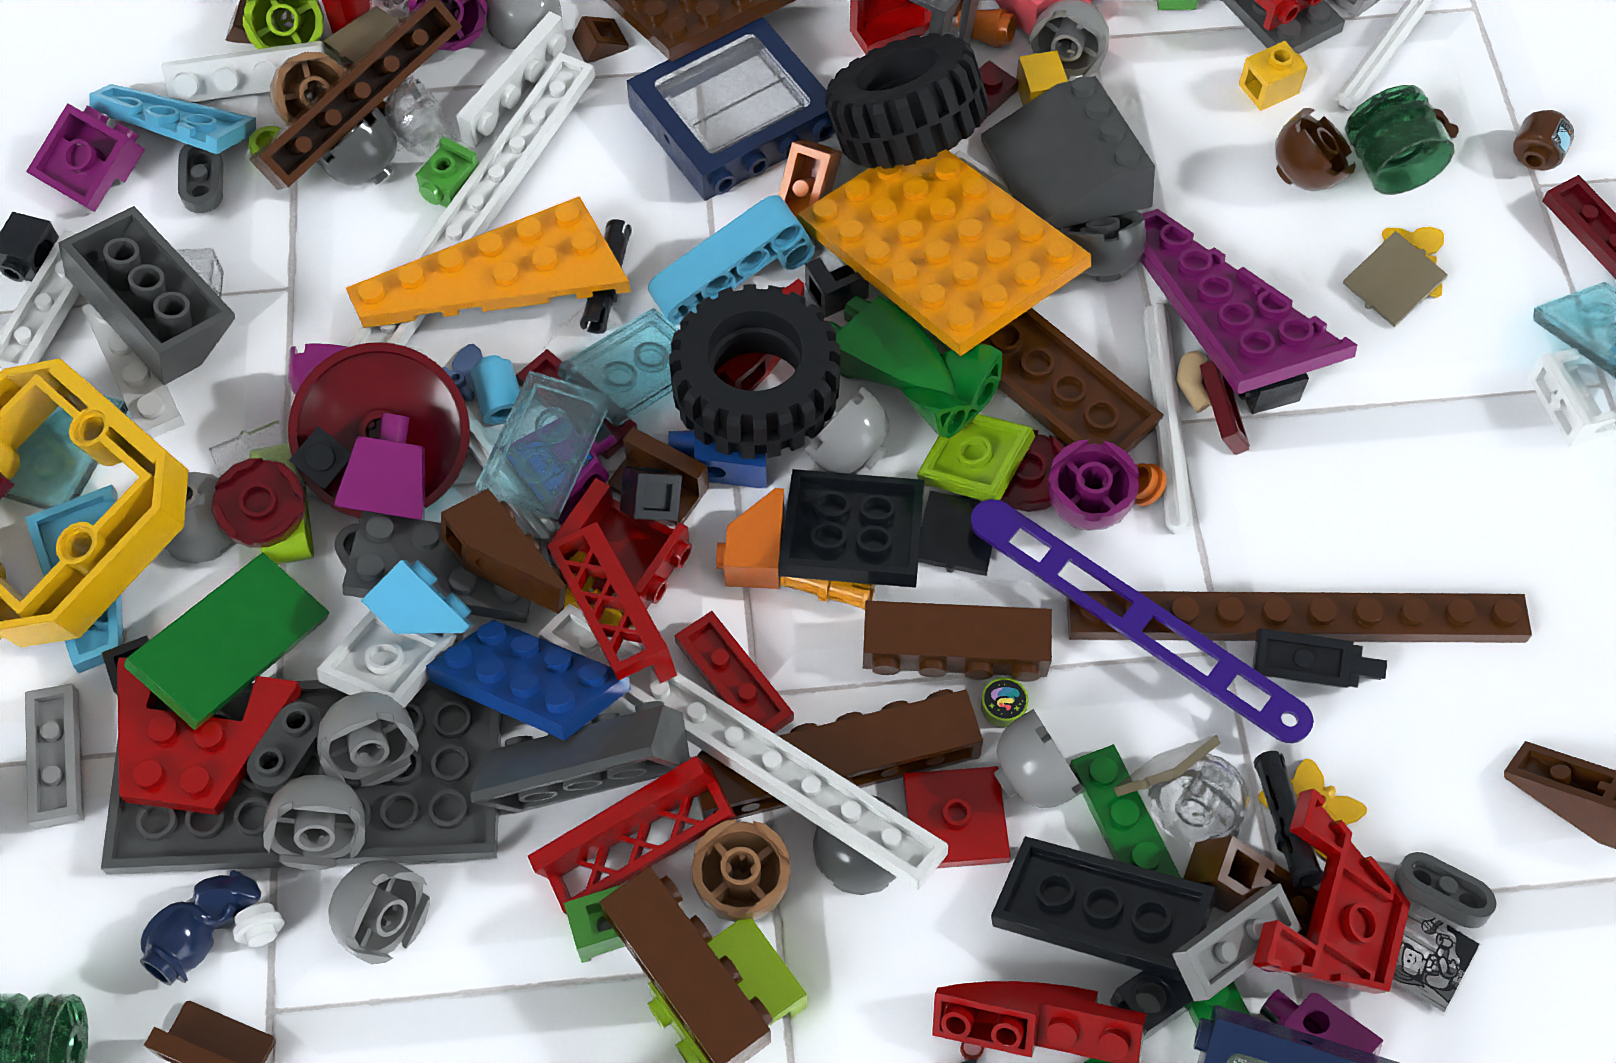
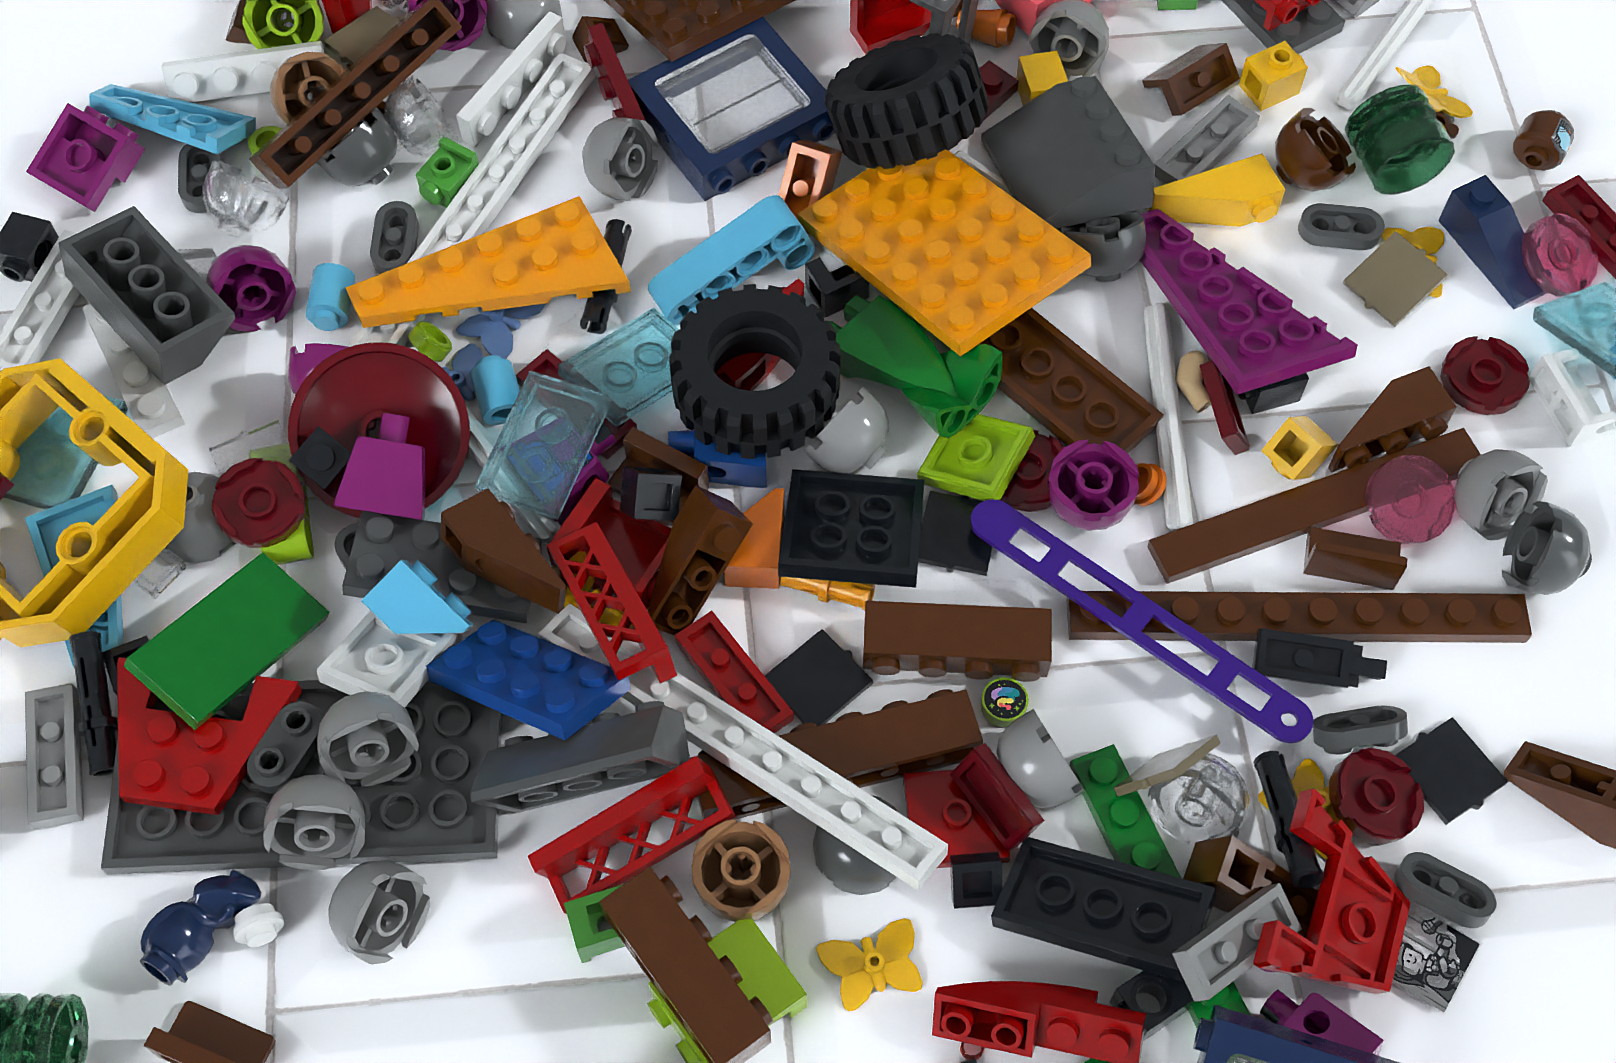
(96, 711): none -> black pin
(160, 573): none -> clear tile
(241, 201): none -> clear cylinder
(252, 285): none -> magenta cylinder
(328, 300): none -> medium azure brick
(391, 242): none -> dark grey plate
(430, 341): none -> lime tile
(493, 327): none -> medium blue piece
(613, 80): none -> dark red plate
(620, 158): none -> light grey cylinder
(695, 558): none -> reddish brown slope
(819, 679): none -> black piece
(873, 967): none -> yellow piece
(975, 879): none -> black plate
(996, 797): none -> dark red tile
(1194, 77): none -> reddish brown panel
(1207, 141): none -> light grey plate
(1224, 195): none -> yellow slope
(1291, 512): none -> reddish brown tile
(1299, 448): none -> yellow brick
(1340, 226): none -> dark grey plate
(1353, 558): none -> reddish brown panel
(1360, 727): none -> dark grey plate
(1376, 796): none -> dark red tile
(1403, 412): none -> reddish brown slope
(1410, 499): none -> clear pink tile
(1429, 80): none -> yellow piece
(1451, 770): none -> black piece
(1485, 375): none -> dark red tile
(1491, 237): none -> dark blue slope
(1497, 490): none -> light grey cylinder
(1547, 550): none -> dark grey cylinder
(1559, 255): none -> clear pink tile

